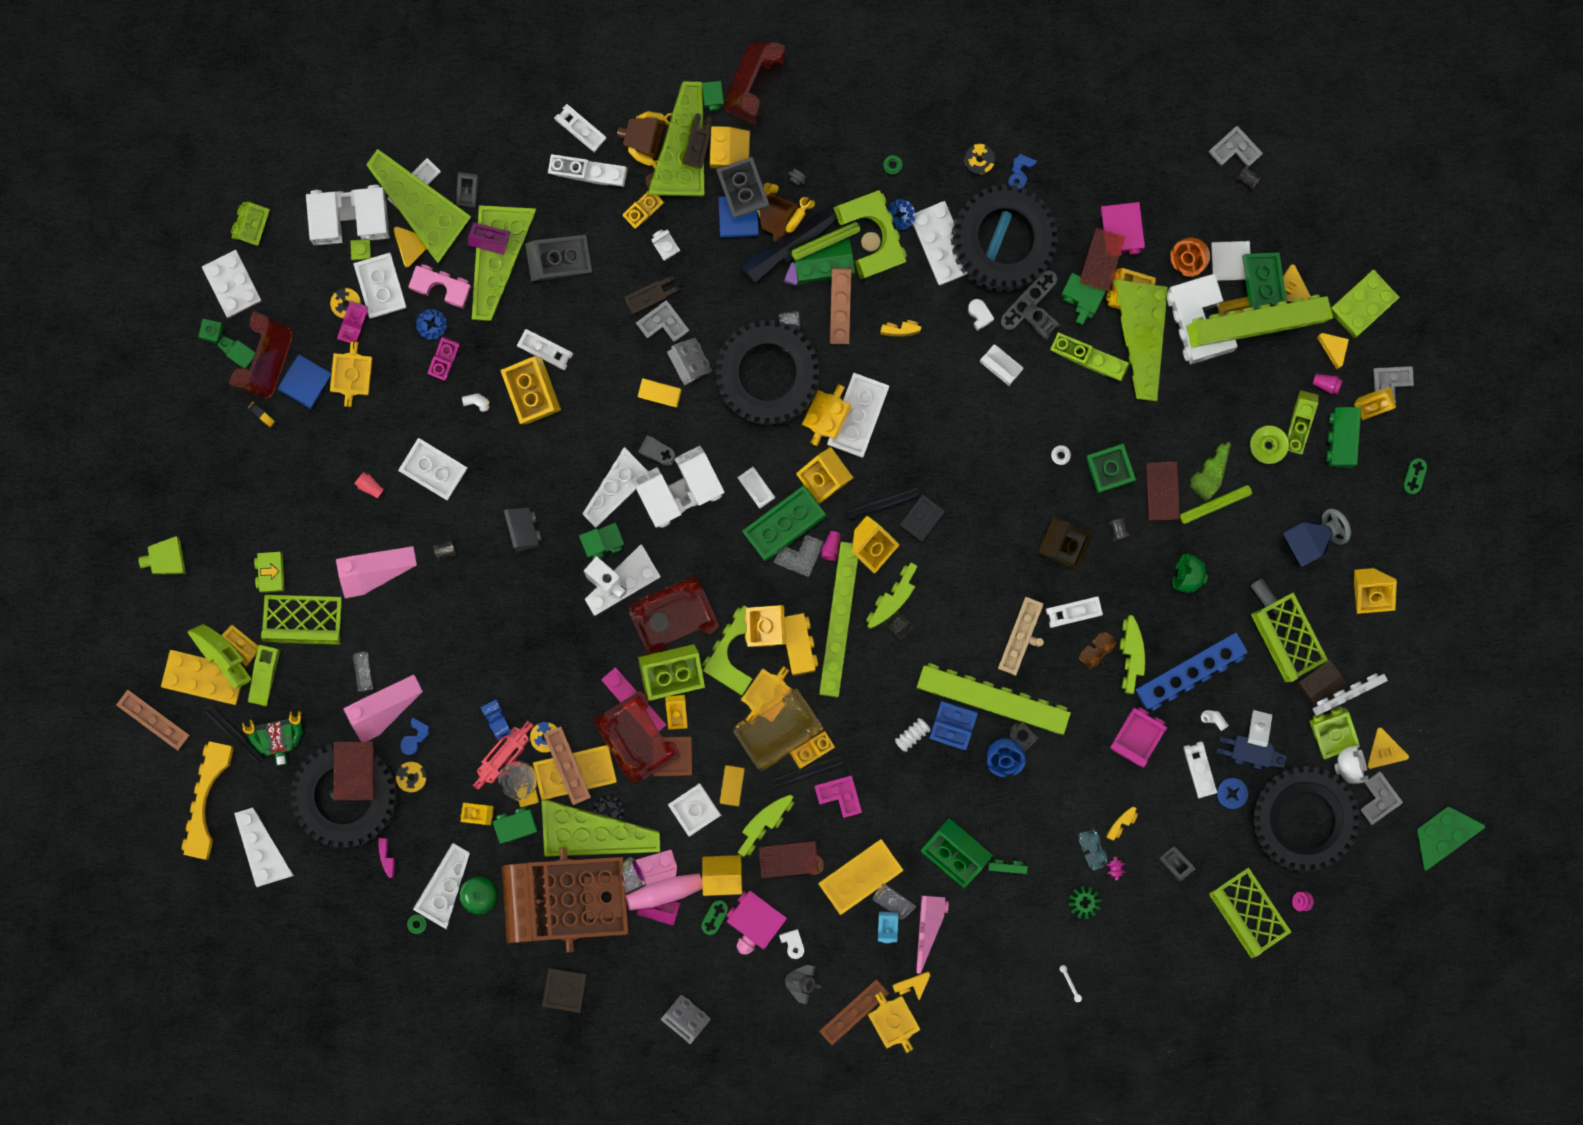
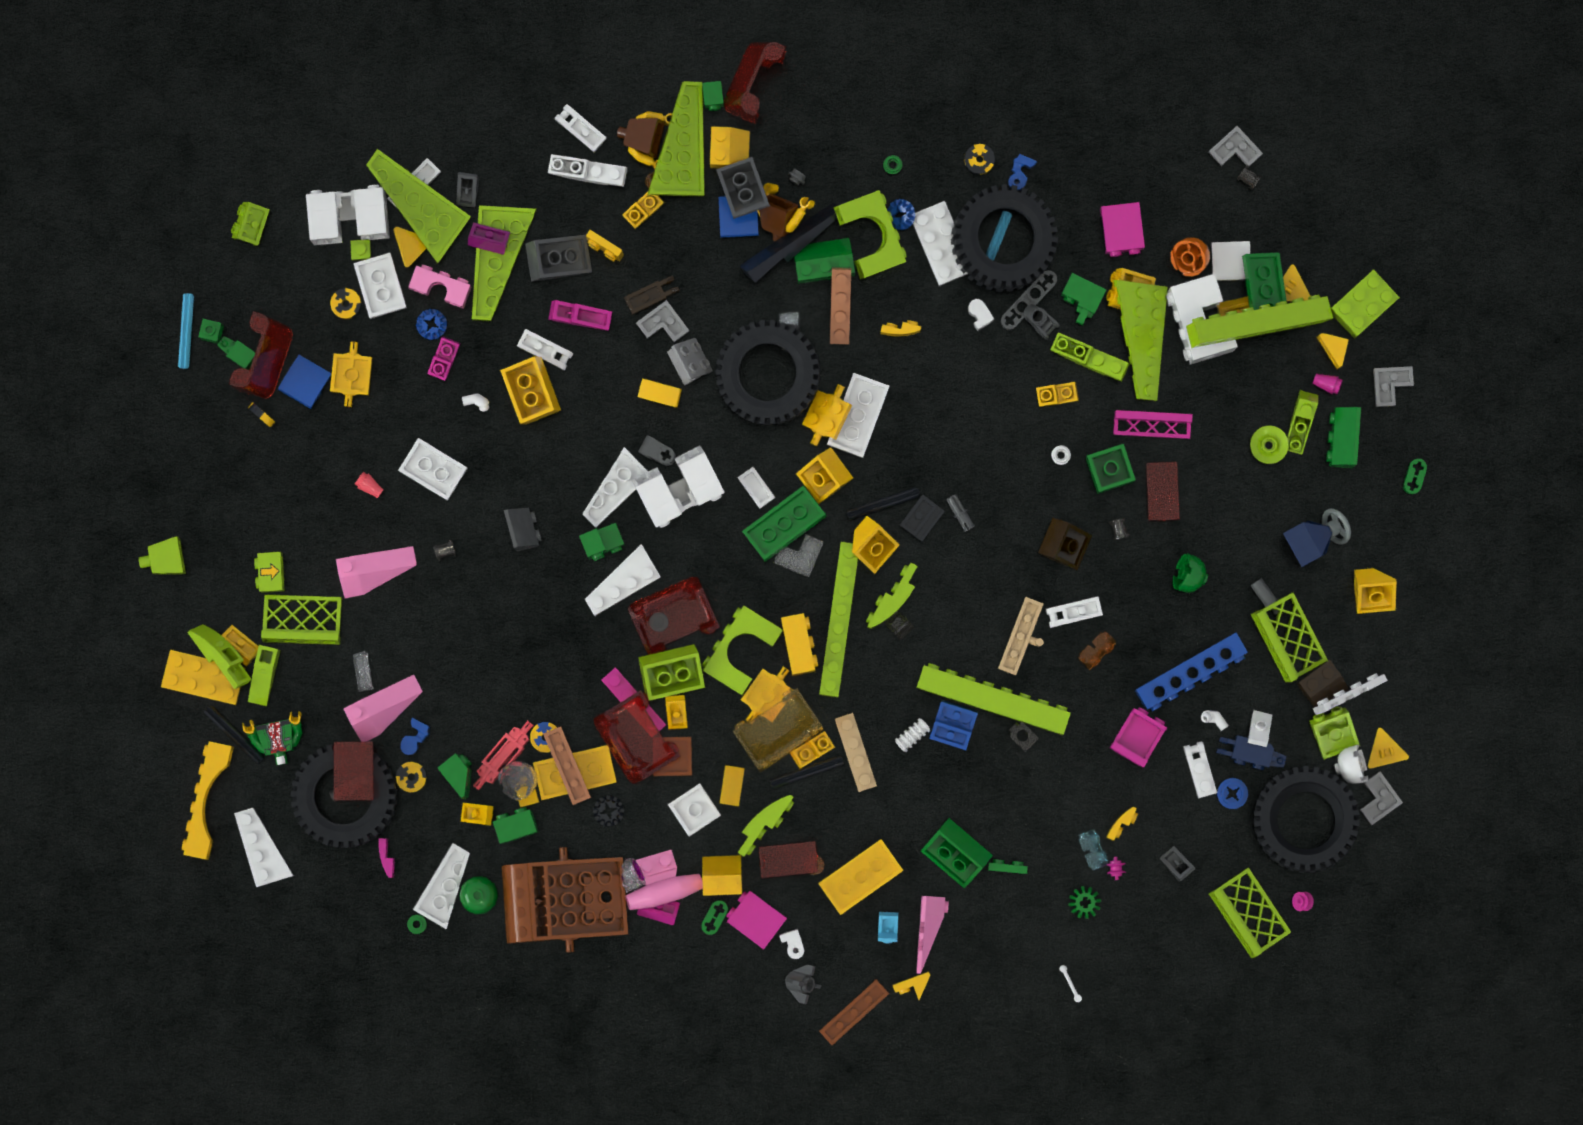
(153, 720): nougat plate -> none
(186, 329): none -> medium azure axle
(231, 284): white plate -> none
(352, 322): dark pink slope -> none
(458, 774): none -> green slope
(496, 719): blue leg -> none
(564, 990): dark brown plate -> none
(580, 315): none -> dark pink slope
(592, 833): lime wing -> none
(600, 573): white torso -> none
(610, 250): none -> yellow plate
(665, 244): white bracket -> none
(685, 1019): light grey bracket -> none
(697, 143): dark brown hinge -> none
(745, 945): bright pink plate -> none
(765, 626): yellow plate -> none
(791, 276): medium lavender slope -> none
(825, 240): lime axle -> none
(831, 547): dark pink cone -> none
(840, 790): dark pink plate -> none
(855, 752): none -> tan plate
(870, 242): tan tile -> none
(893, 901): clear slope -> none
(894, 1022): yellow plate -> none
(960, 512): none -> dark grey axle
(1001, 365): white panel -> none
(1005, 757): blue cylinder -> none
(1057, 394): none -> yellow slope
(1102, 259): clear red piece -> none
(1132, 646): lime slope -> none
(1152, 417): none -> dark pink fence
(1211, 478): clear neon green slope -> none
(1216, 504): lime axle -> none
(1376, 403): yellow slope -> none
(1445, 834): green wing -> none

